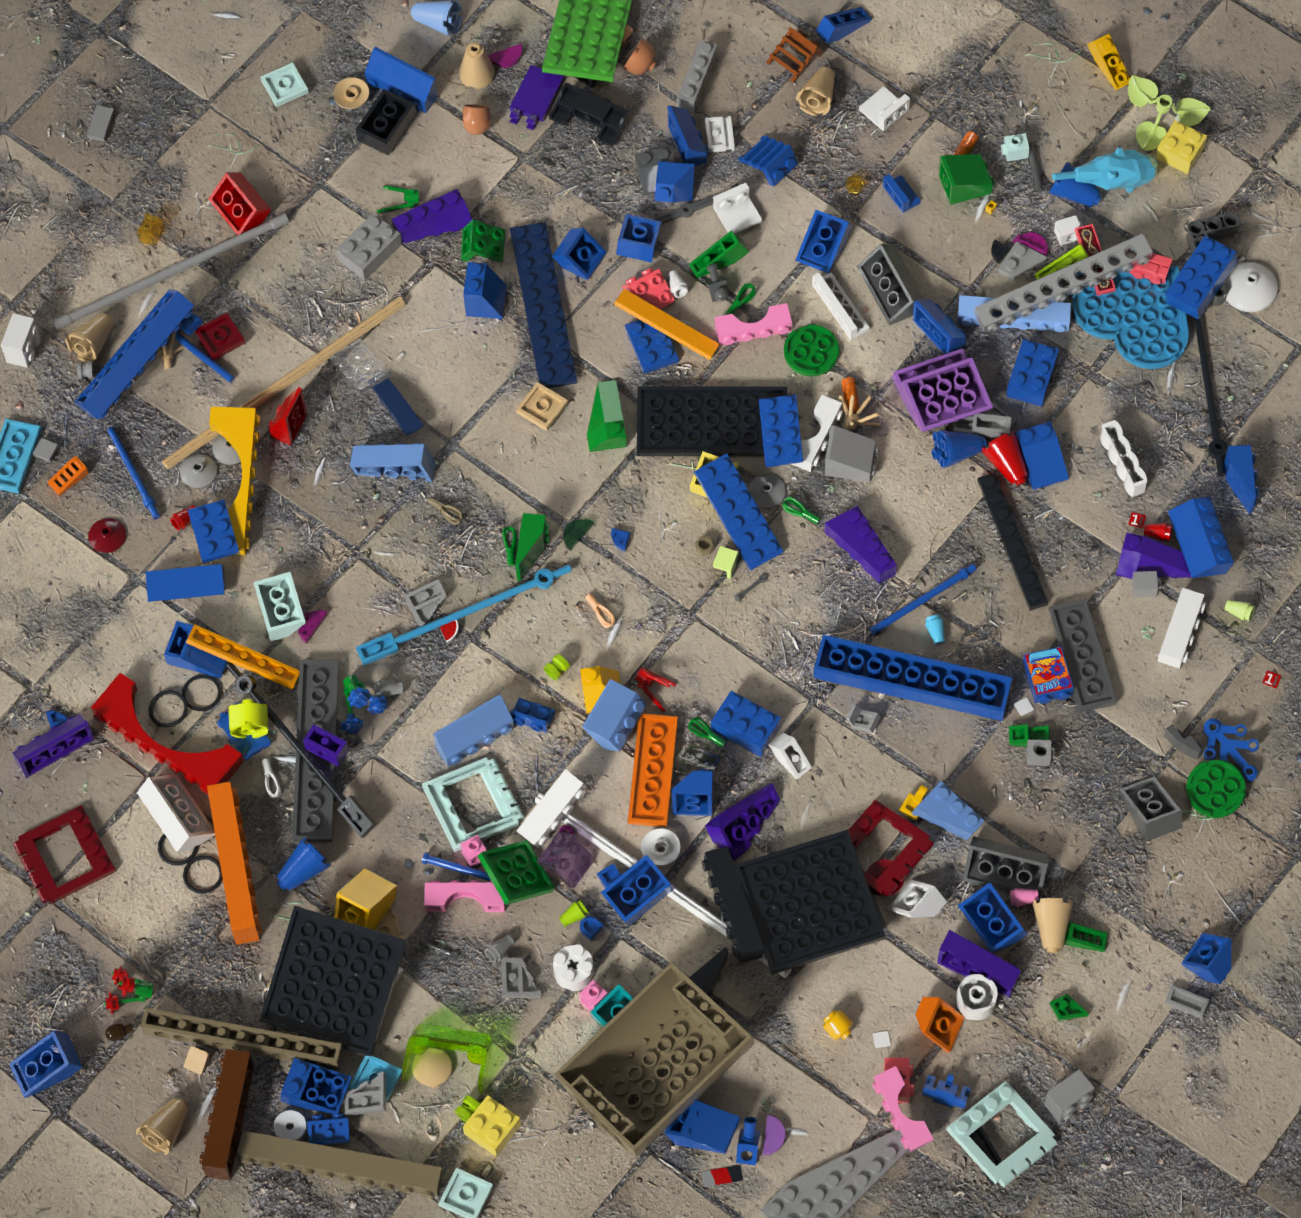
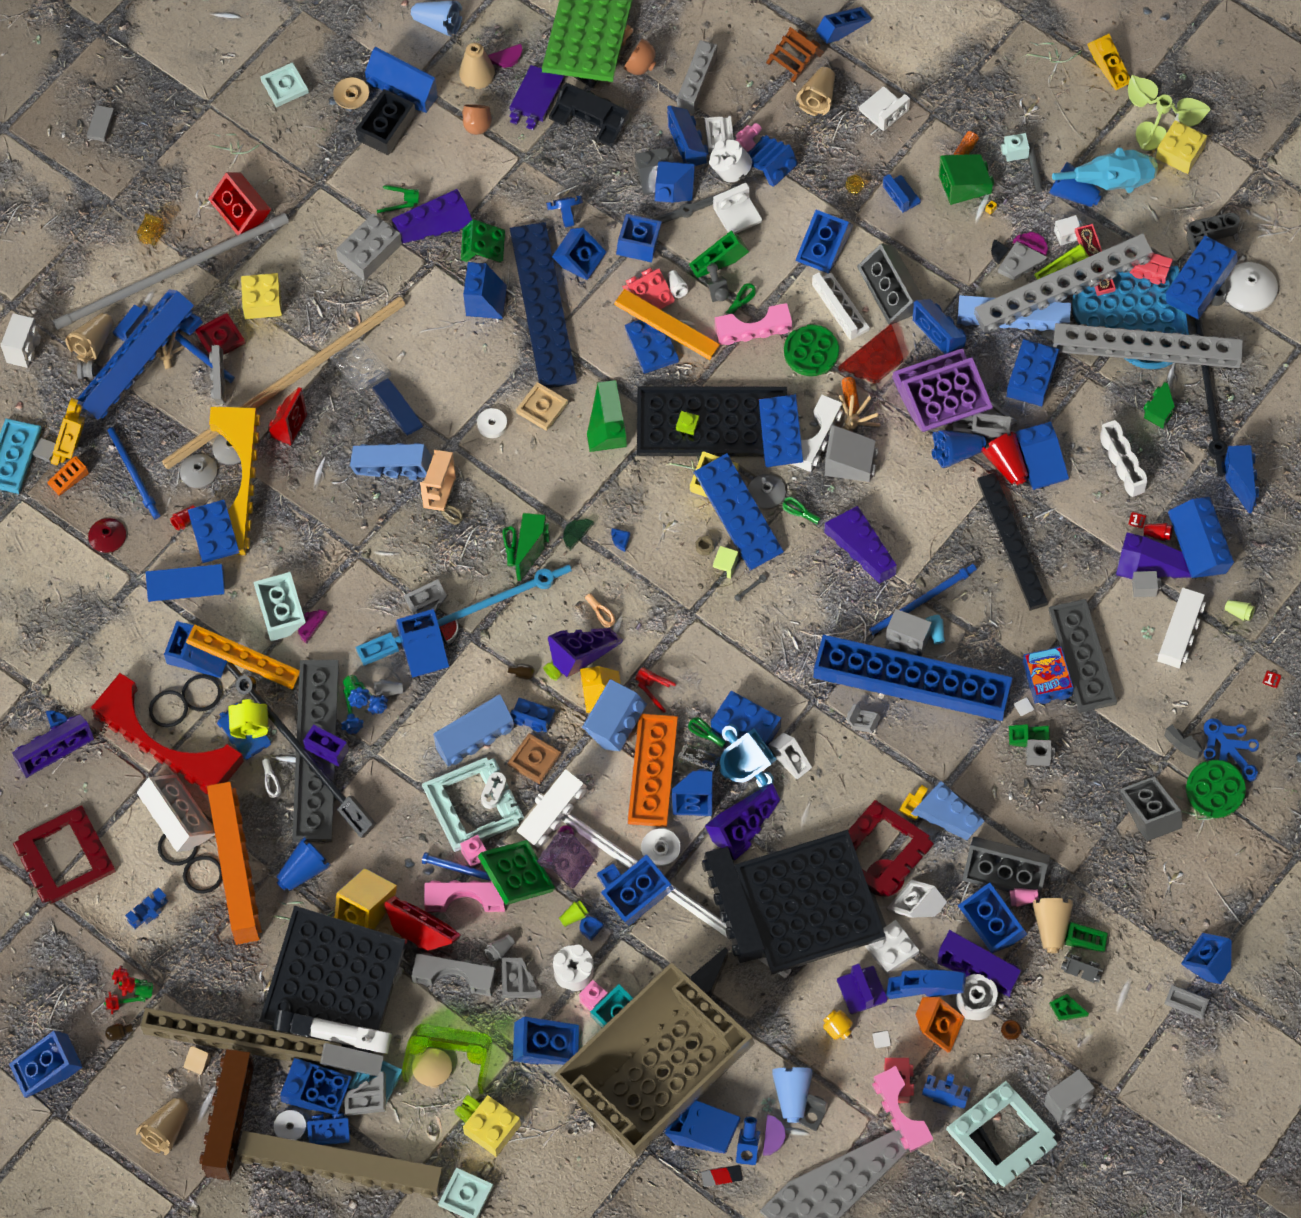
(69, 433): none -> yellow piece
(130, 322): none -> blue panel
(147, 910): none -> blue piece
(217, 374): none -> light grey plate
(261, 296): none -> light yellow brick
(332, 1031): none -> white piece
(351, 1059): none -> light grey tile
(419, 925): none -> red wedge
(422, 643): none -> blue slope
(429, 969): none -> light grey arch
(438, 481): none -> light nougat window
(488, 416): none -> white piece
(489, 788): none -> white beam
(522, 671): none -> dark brown cylinder
(534, 758): none -> medium nougat tile
(544, 1041): none -> blue slope
(565, 206): none -> blue tile
(580, 649): none -> dark purple wedge
(687, 423): none -> lime plate
(730, 160): none -> white brick
(746, 136): none -> bright pink plate
(746, 757): none -> dark azure piece
(792, 1091): none -> light blue cone
(817, 1106): none -> dark grey bracket
(861, 989): none -> dark purple bracket
(875, 358): none -> clear red wing
(894, 949): none -> white plate
(908, 633): none -> light grey brick
(927, 982): none -> blue slope
(1011, 1030): none -> reddish brown plate
(1090, 969): none -> dark grey hinge
(1153, 352): none -> light grey brick
(1161, 407): none -> green slope

